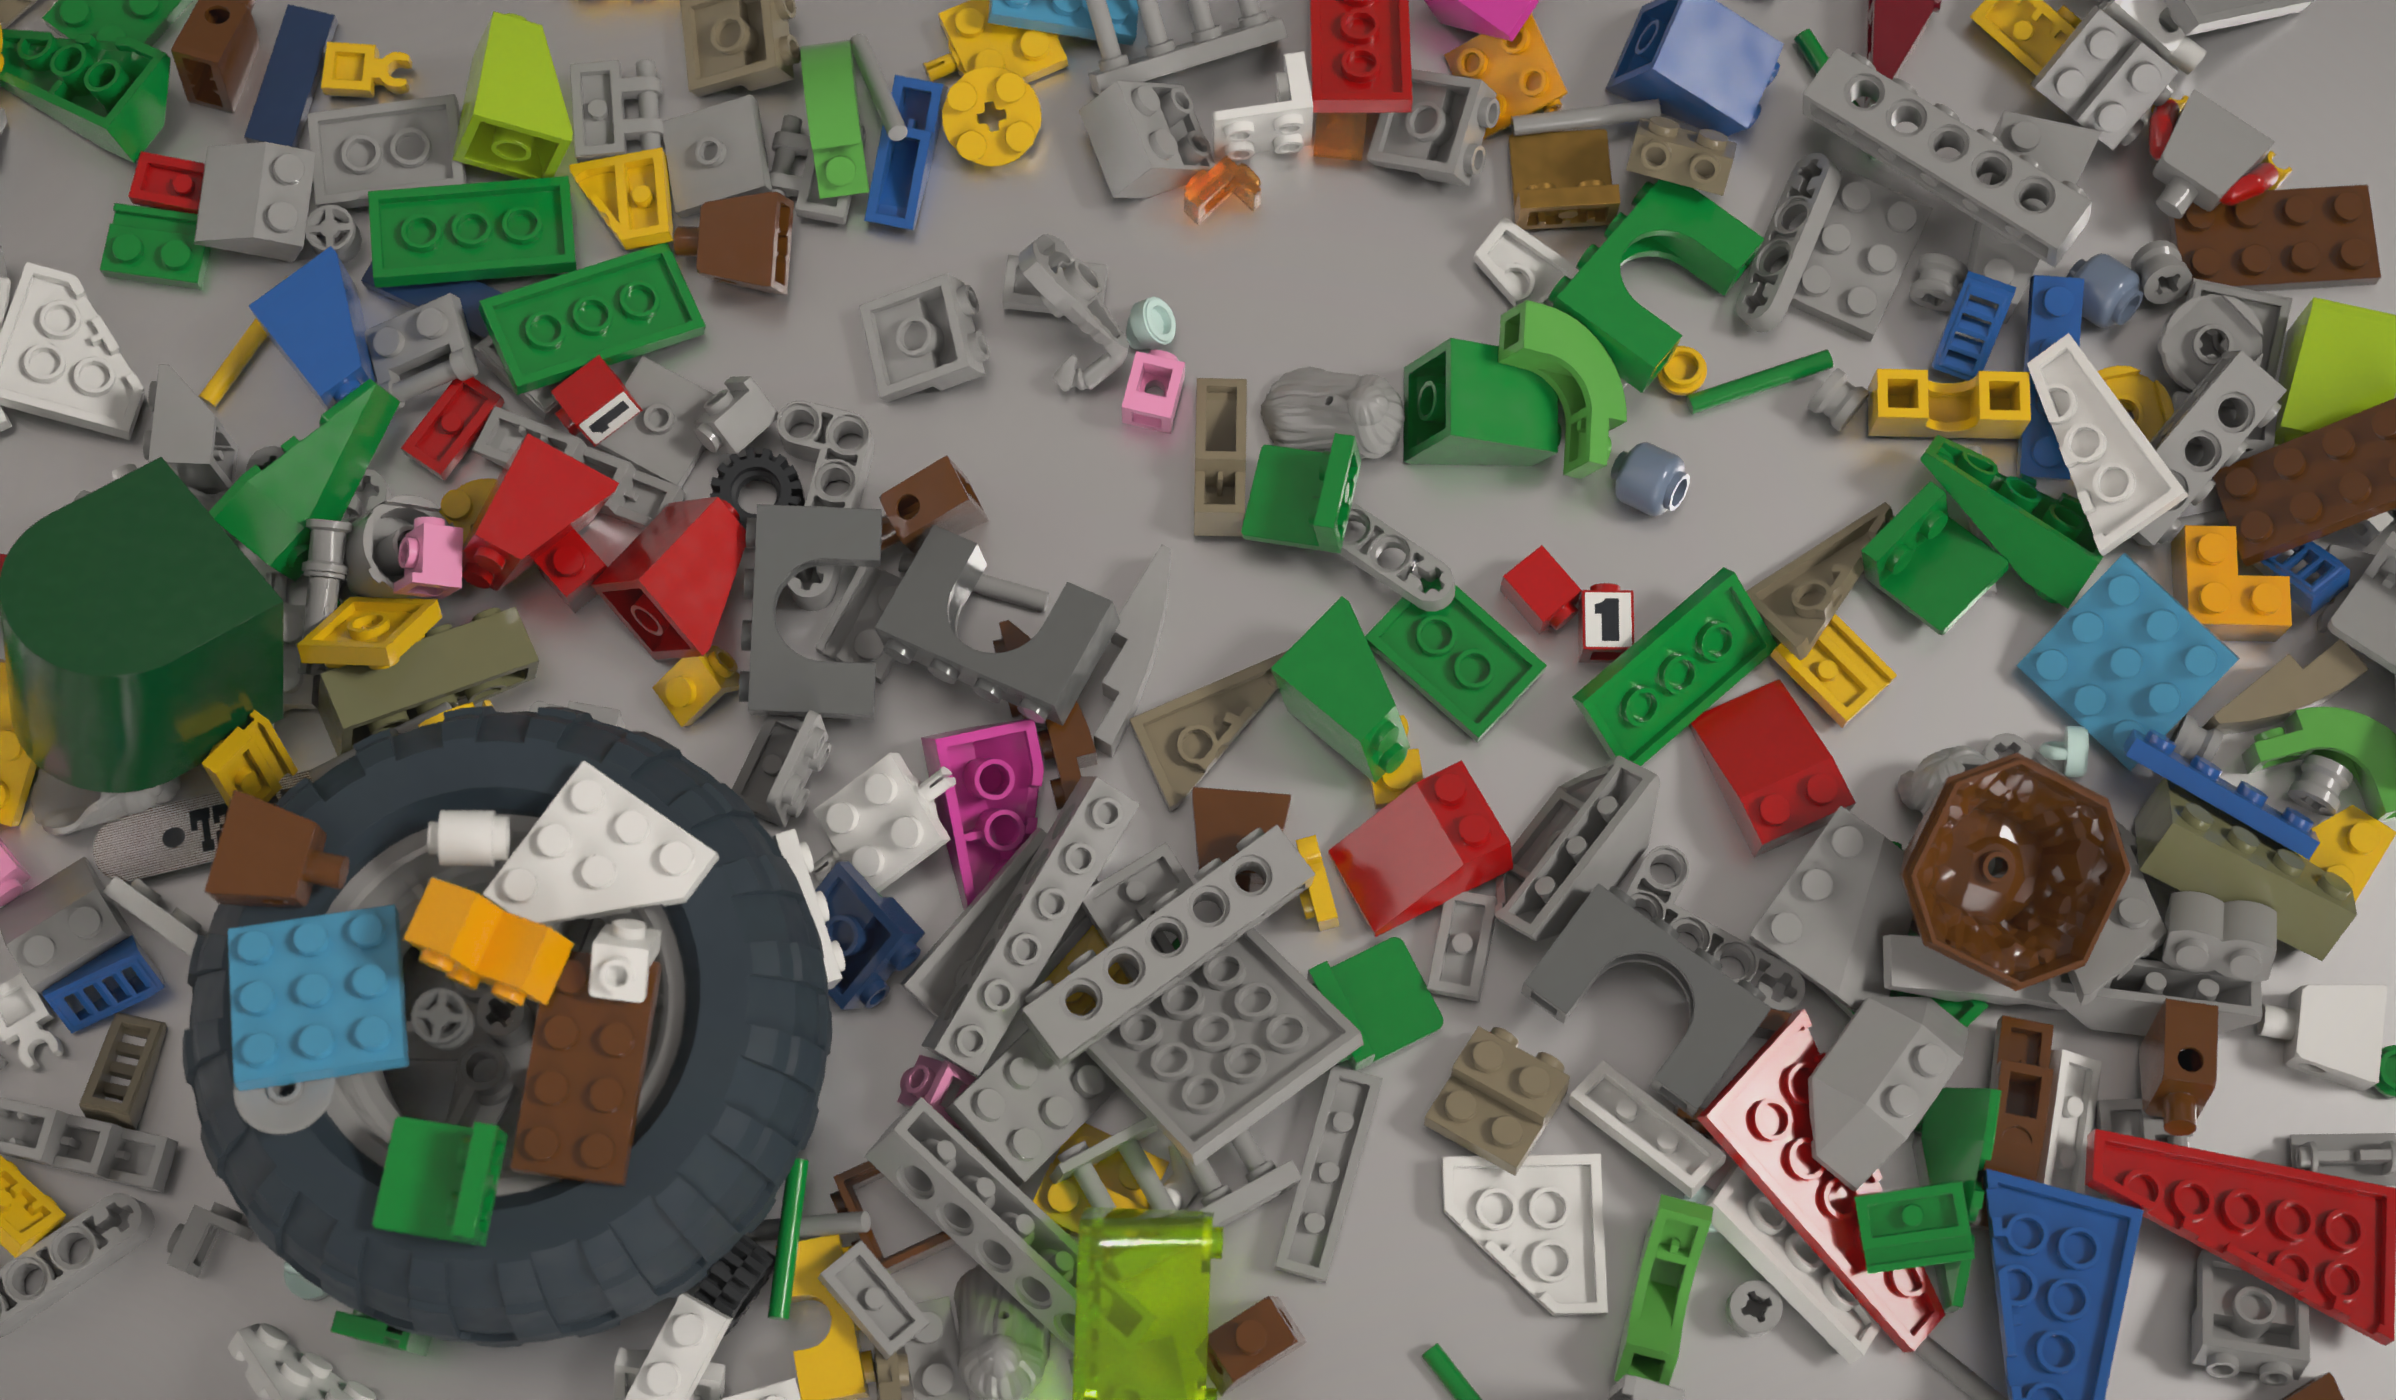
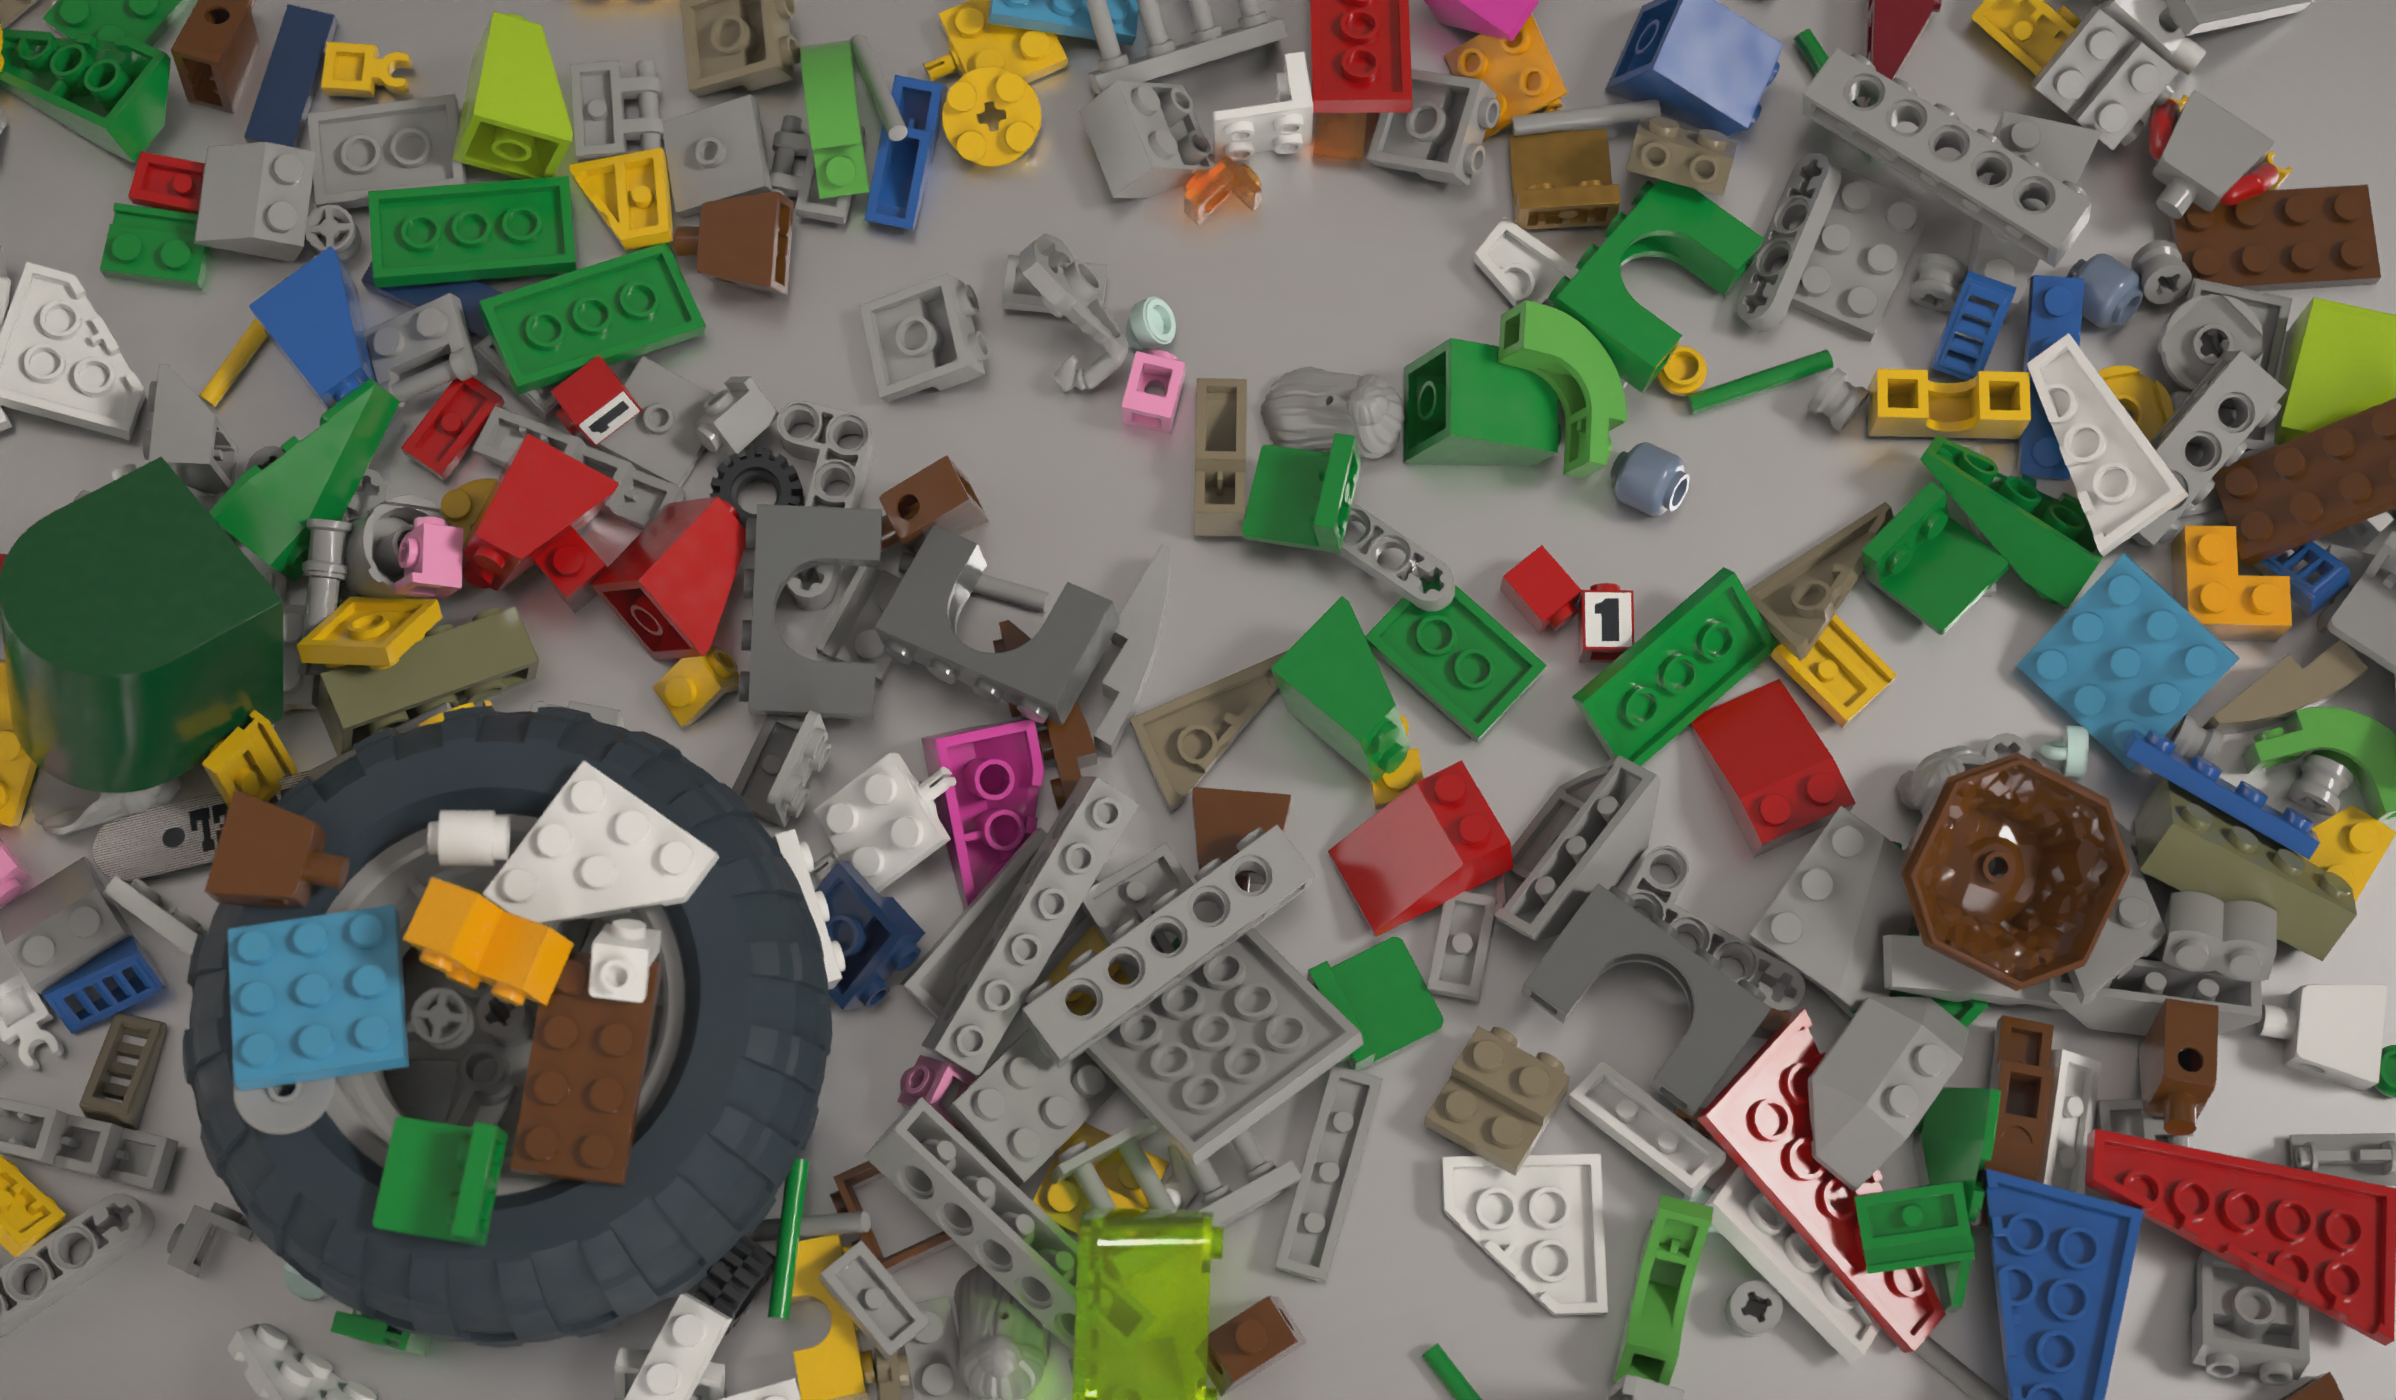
(1317, 899): yellow plate -> none

